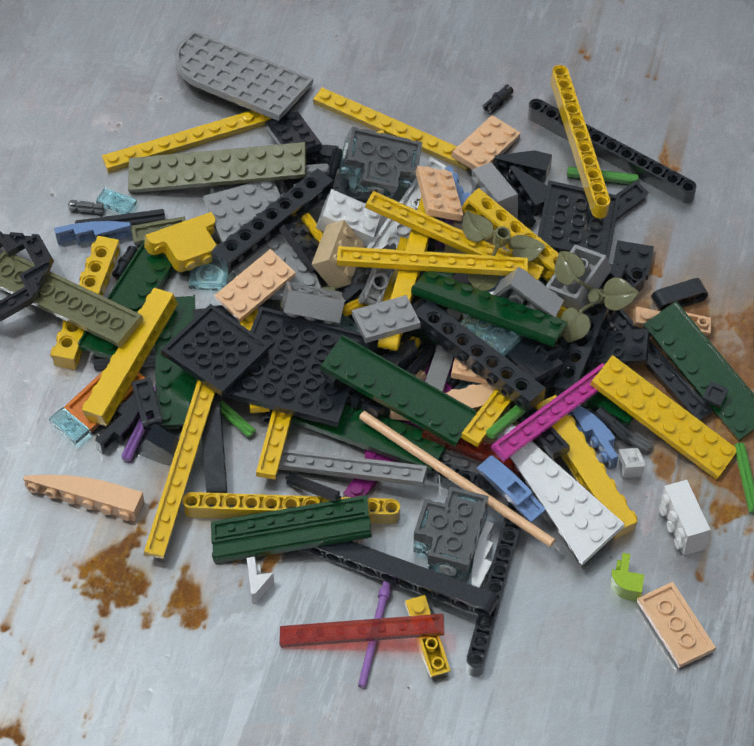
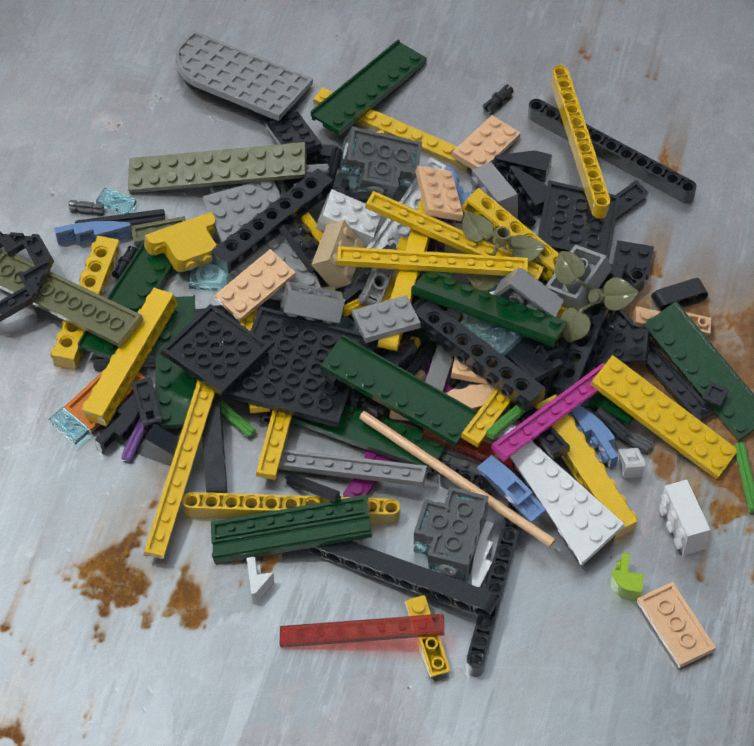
(89, 493): light nougat slope -> none
(186, 139): yellow plate -> none
(368, 87): none -> dark green plate
(383, 595): medium lavender bar -> none
(608, 176): bright green axle -> none

